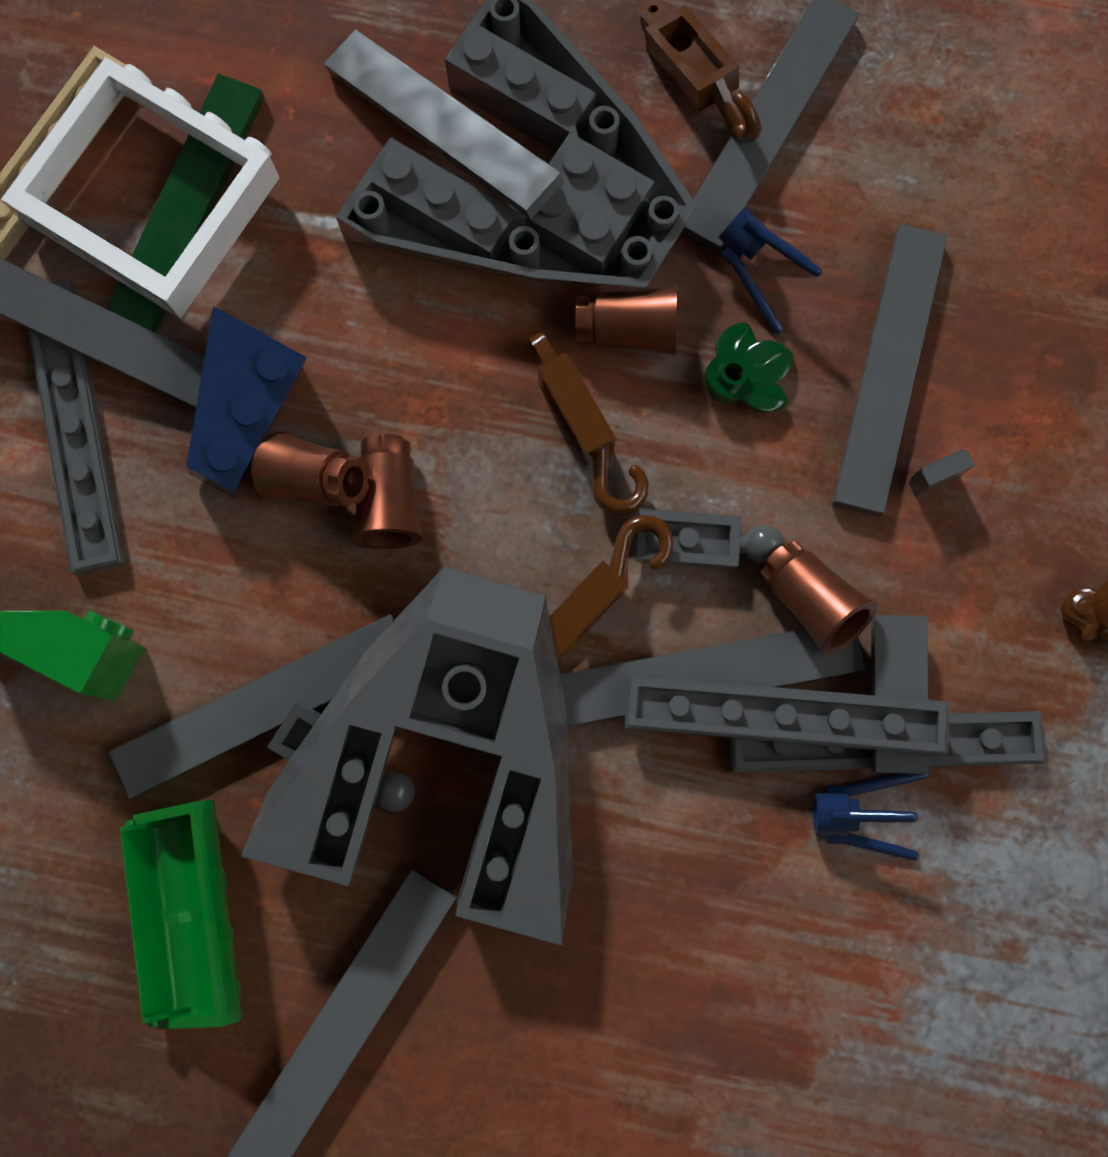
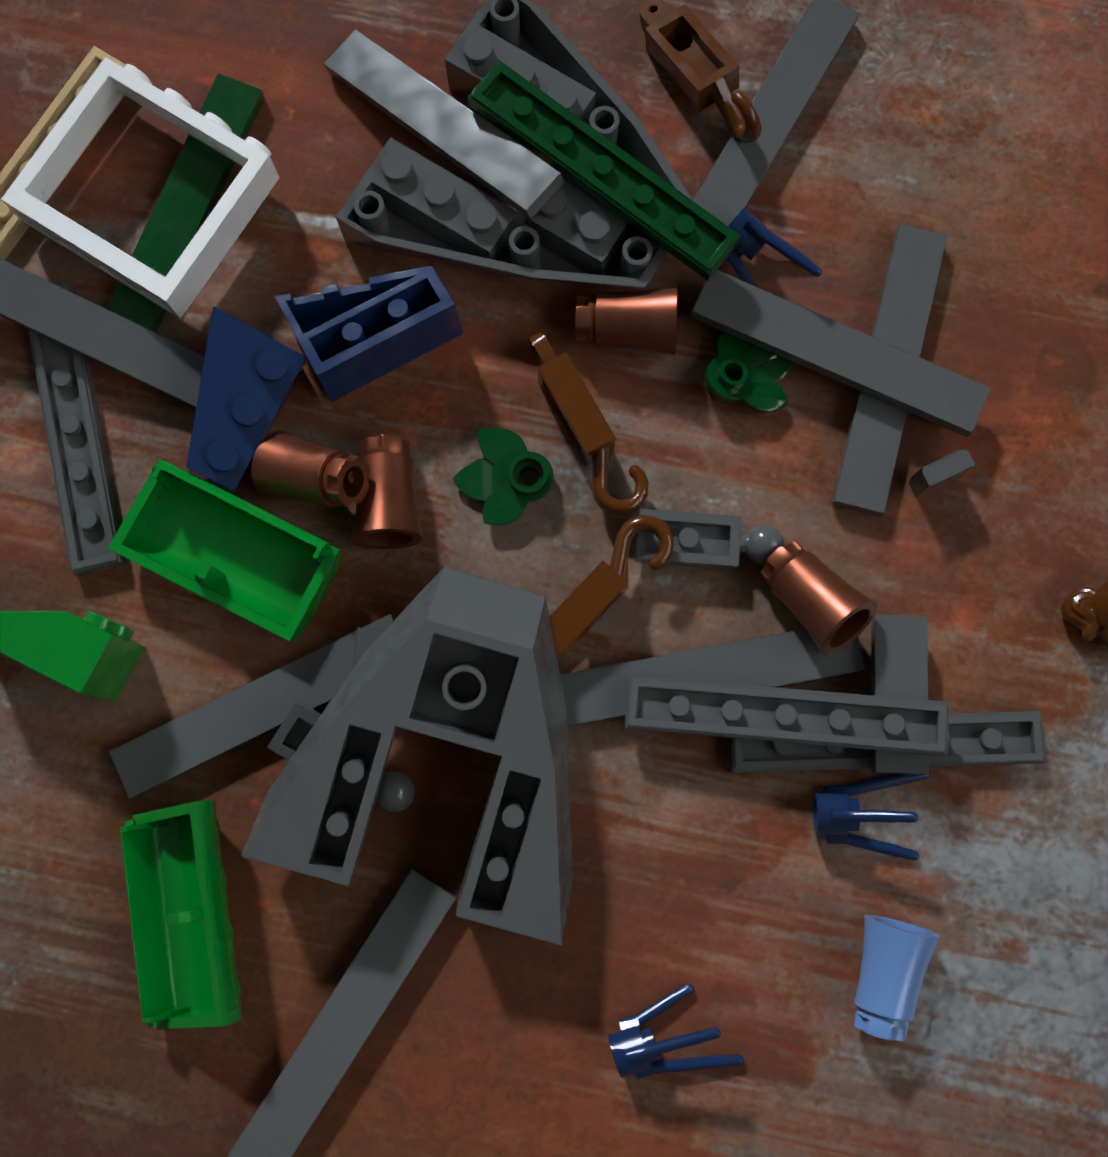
(227, 551): none -> green container
(371, 327): none -> dark blue wedge
(497, 476): none -> dark green plate
(604, 170): none -> dark green tile
(638, 1052): none -> dark blue plant
(841, 353): none -> dark grey tile
(891, 976): none -> medium blue plant

